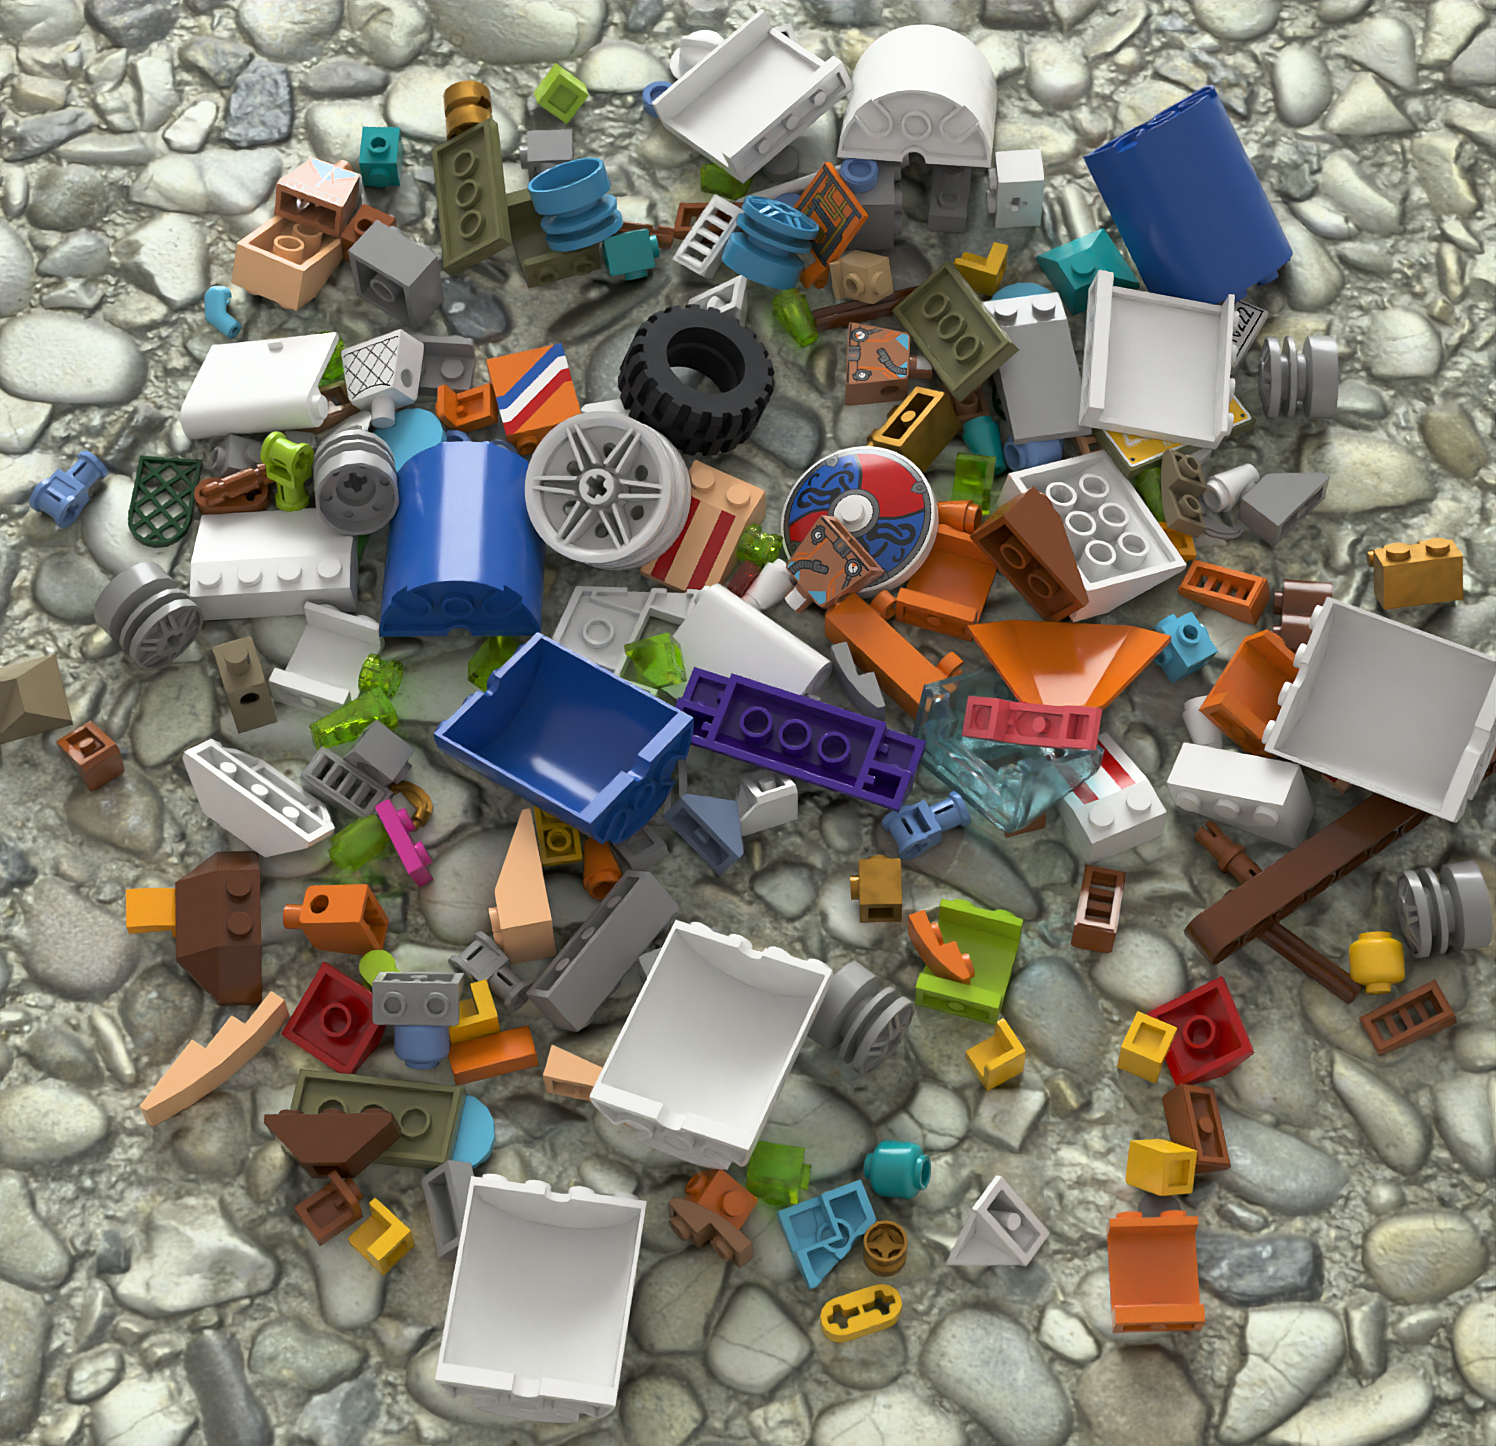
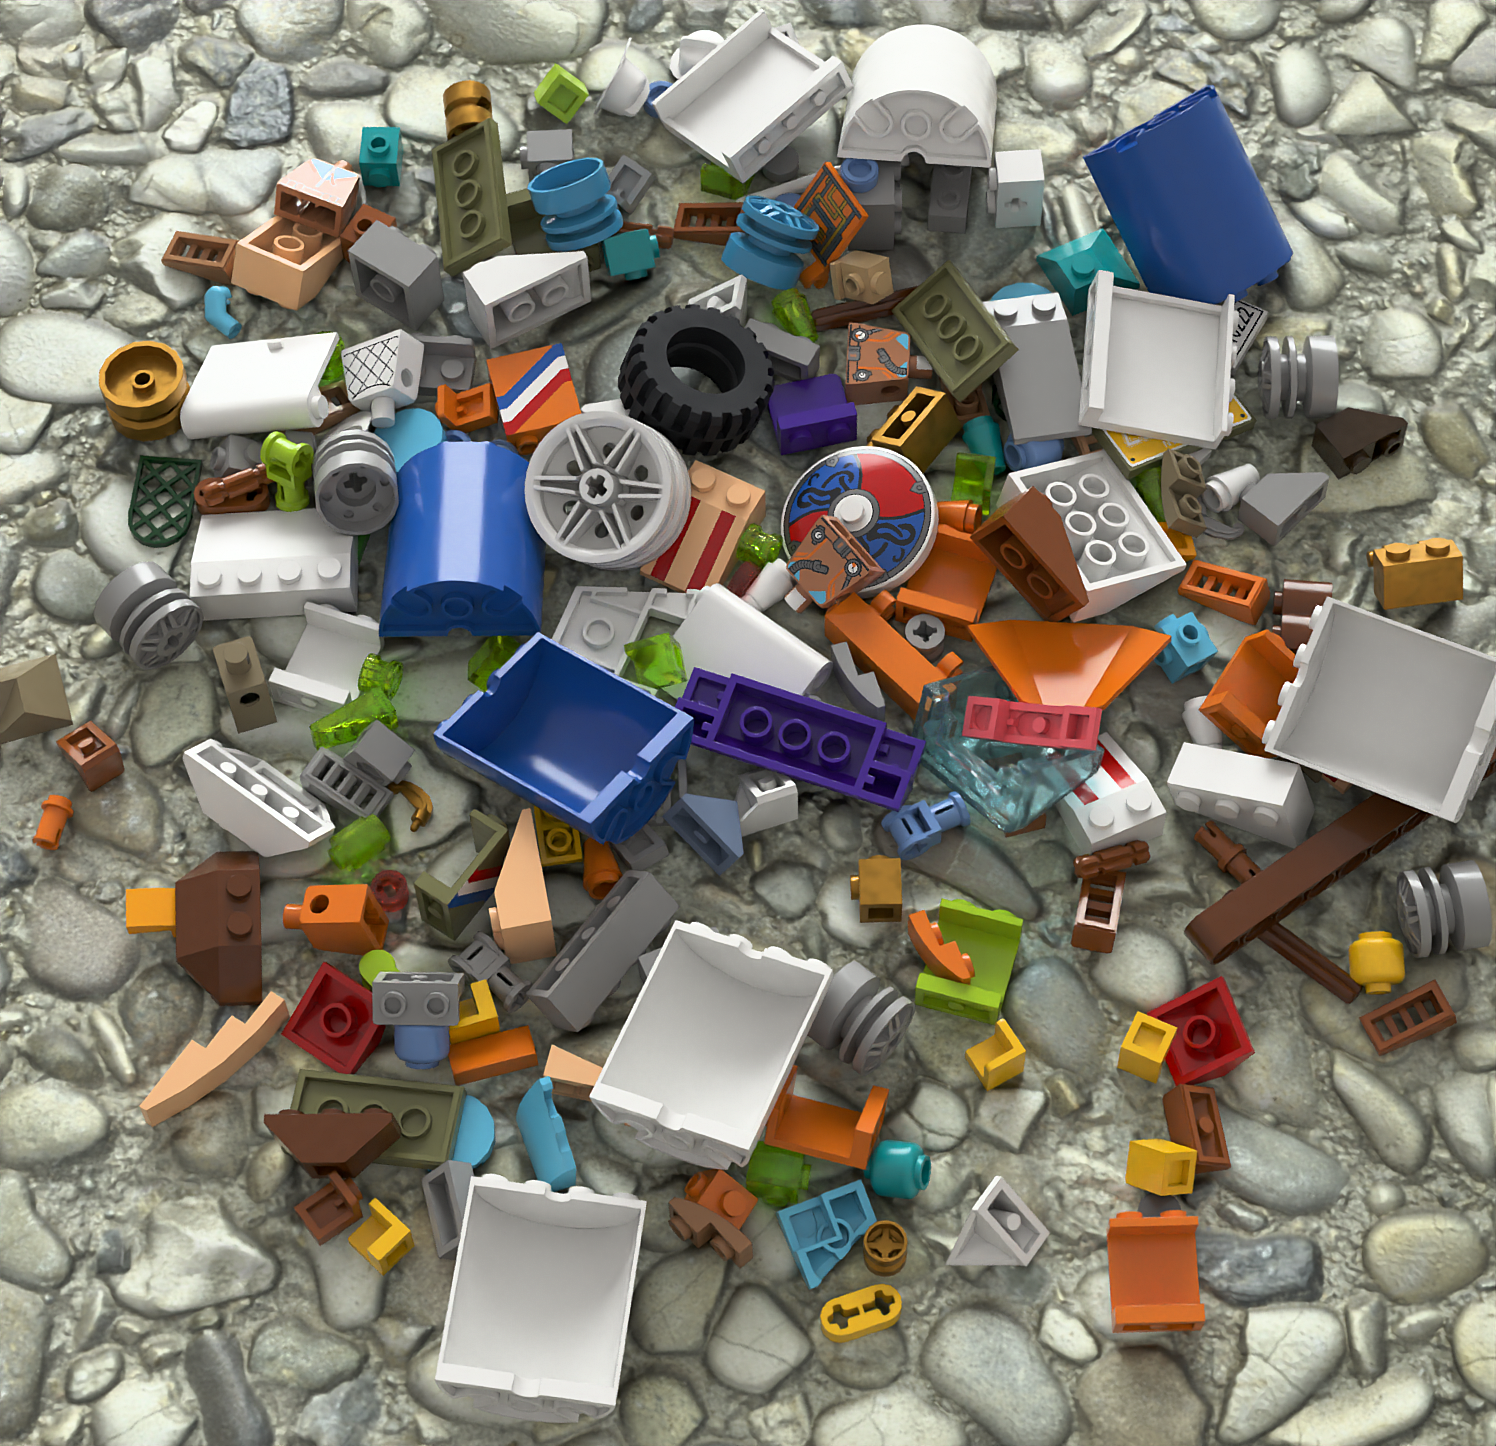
(53, 820): none -> orange pin
(66, 493): medium blue connector -> none
(144, 390): none -> pearl gold wheel
(205, 267): none -> medium nougat slope
(398, 881): none -> clear red bush
(413, 855): dark pink plate -> none
(454, 907): none -> olive panel
(524, 292): none -> white slope
(546, 1137): none -> medium azure slope
(626, 89): none -> white piece
(629, 183): none -> light grey bracket
(700, 229): white slope -> none
(791, 355): none -> light grey piece
(812, 414): none -> dark purple bracket
(824, 1128): none -> orange panel
(916, 632): none -> light grey wheel
(982, 272): yellow panel -> none
(1111, 859): none -> dark orange axle
(1356, 439): none -> dark brown slope

